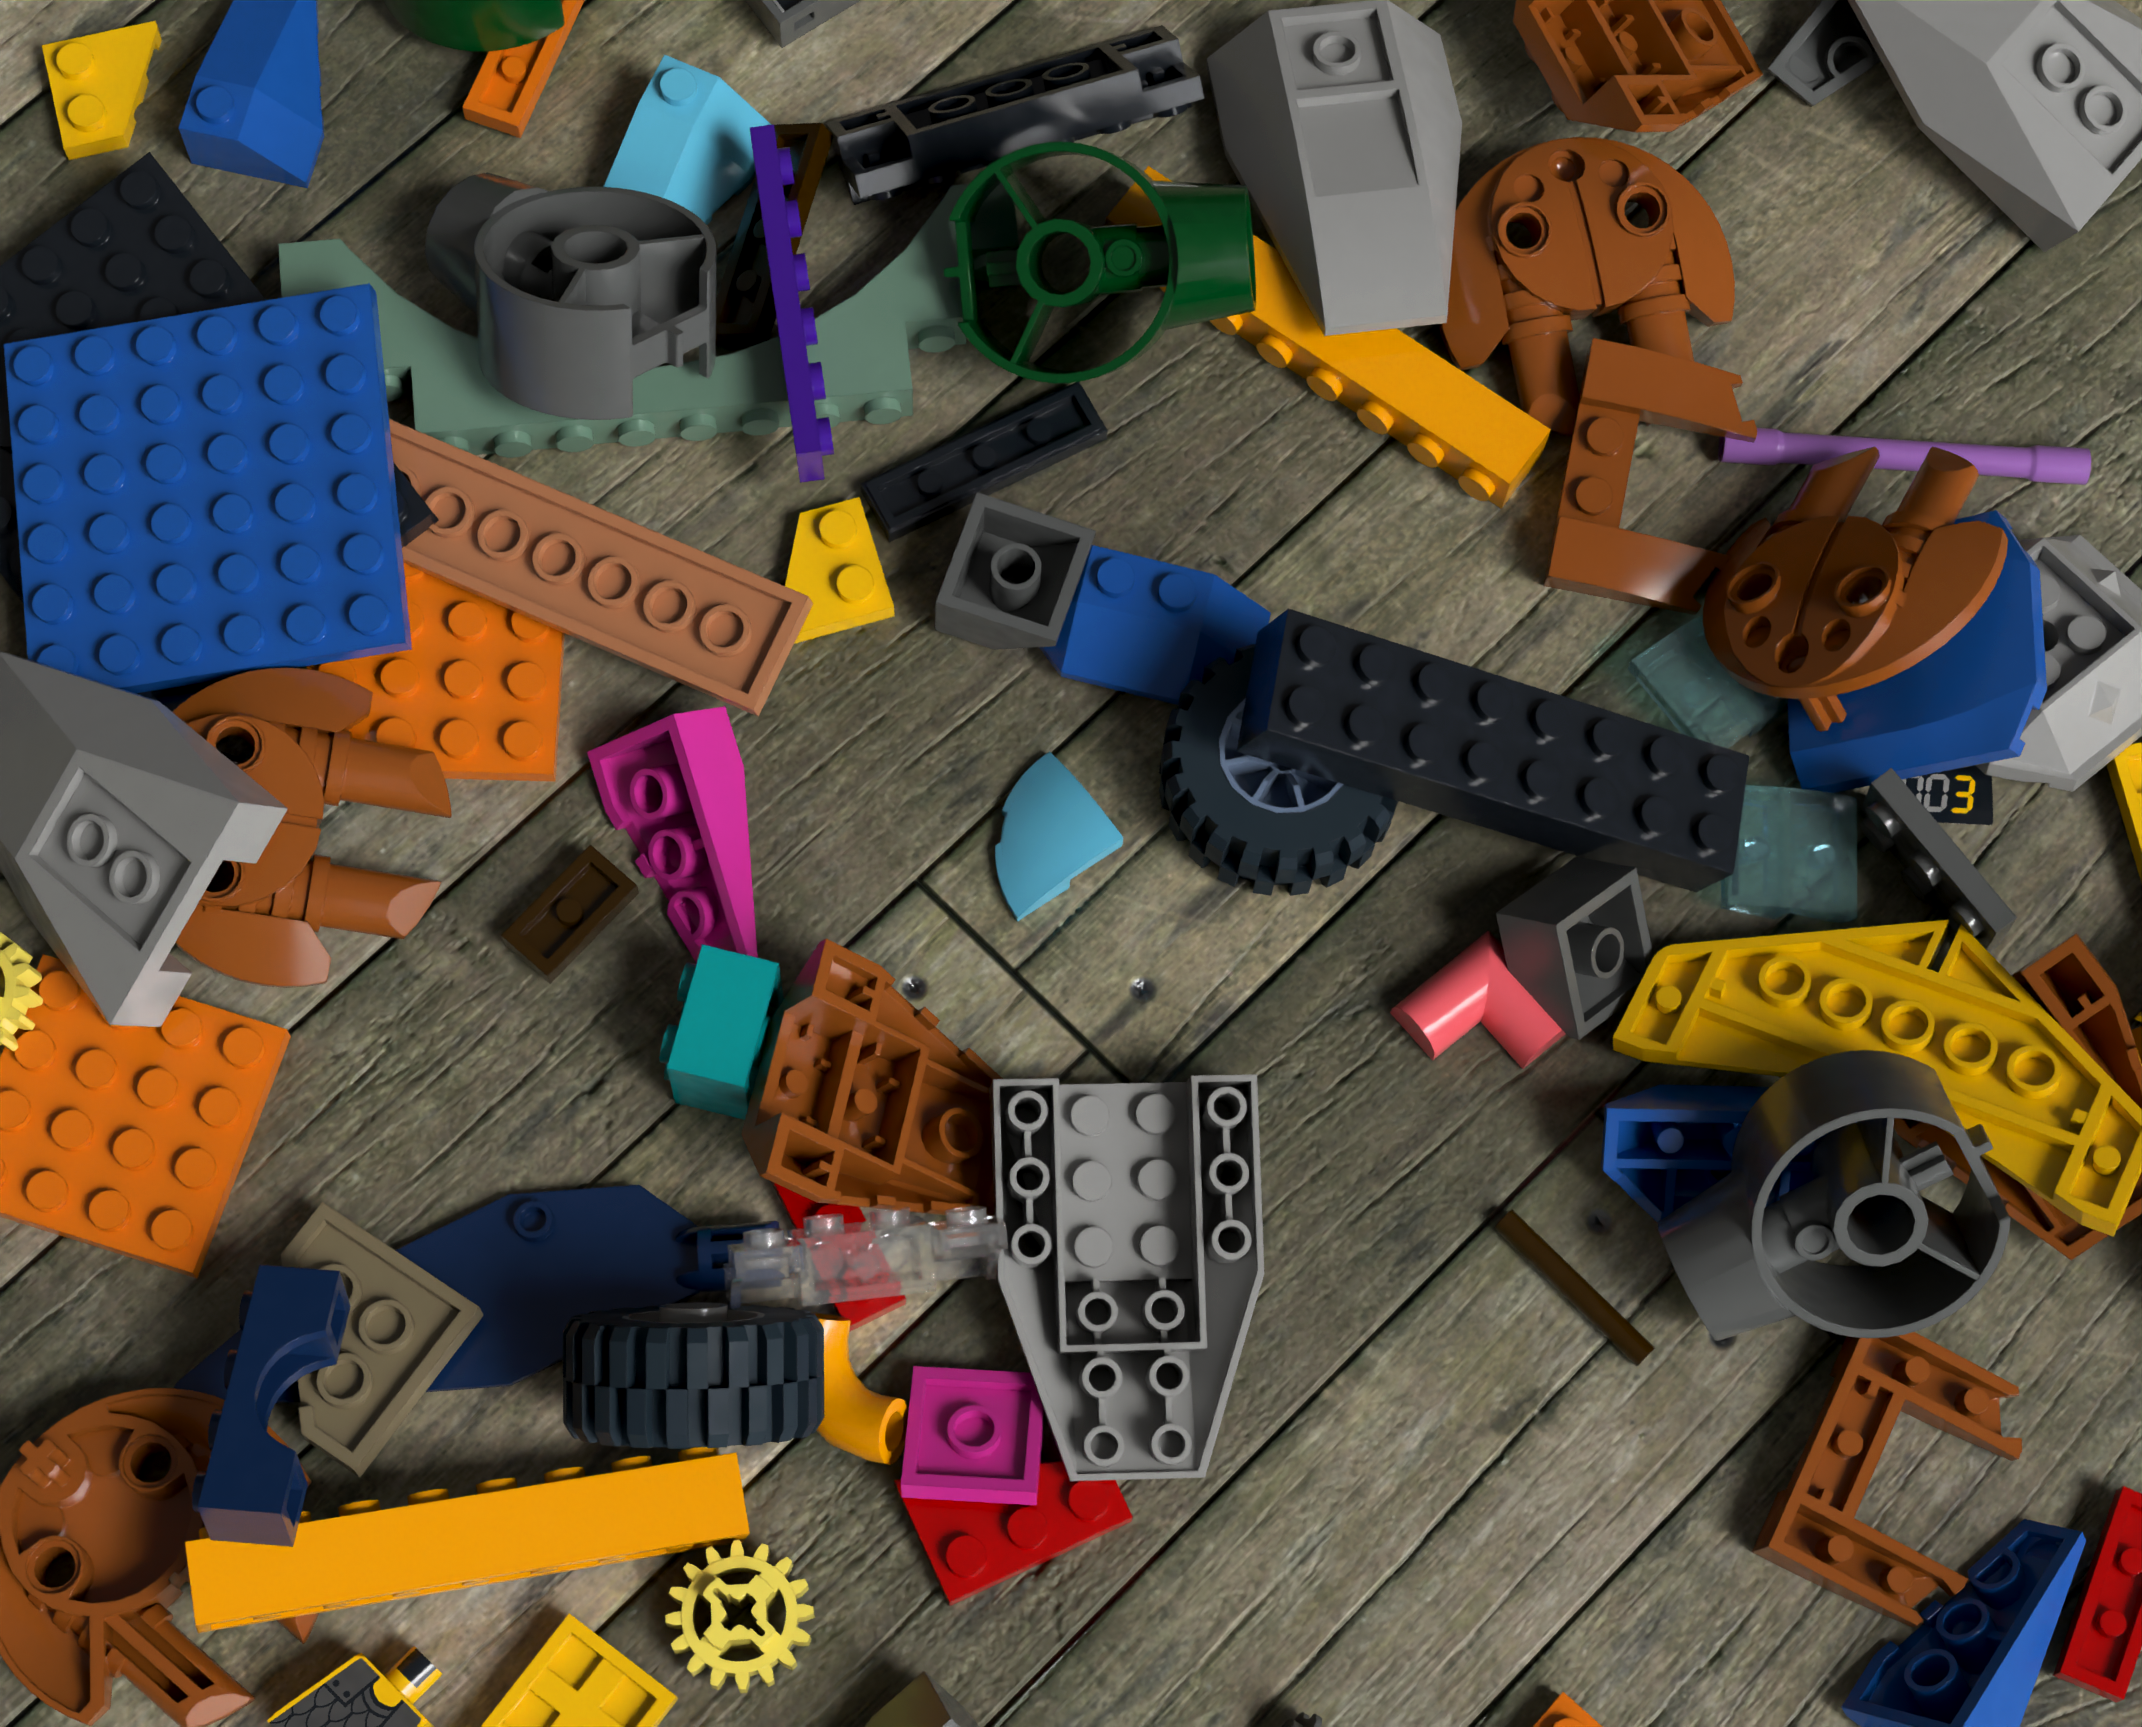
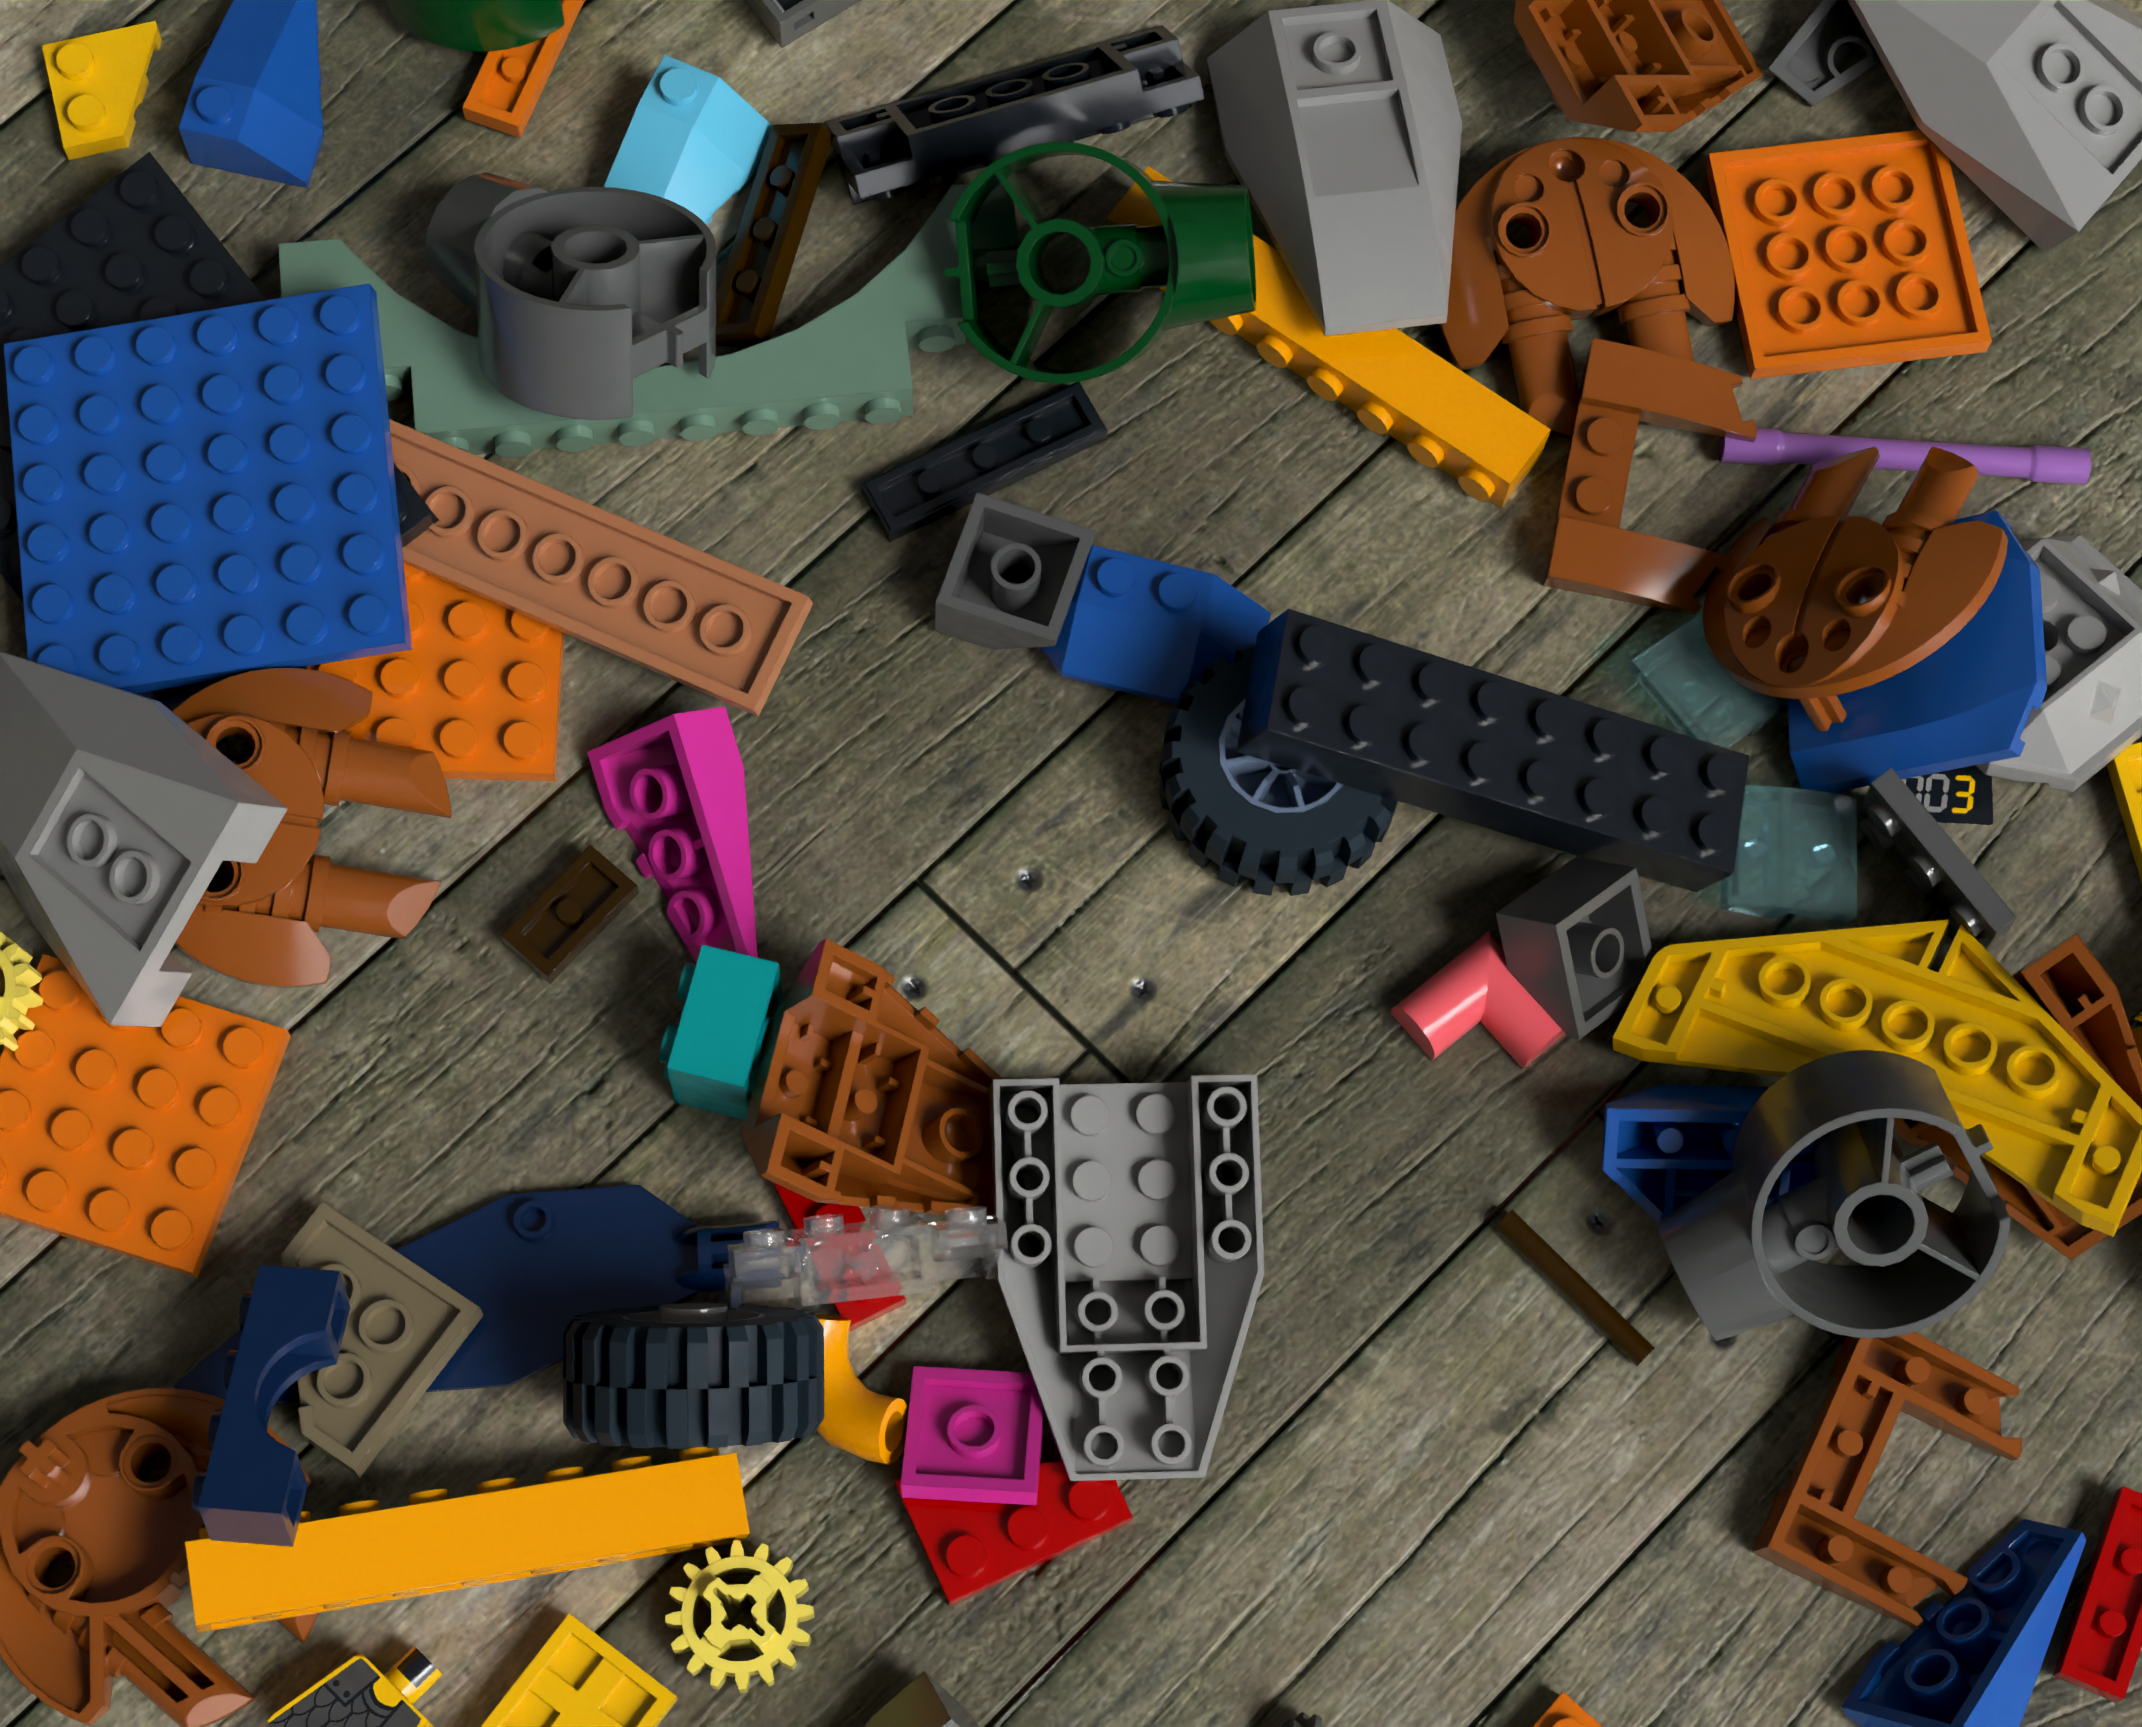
(795, 325): dark purple plate -> none
(838, 570): yellow wing -> none
(1049, 836): medium azure brick -> none
(1847, 254): none -> orange plate

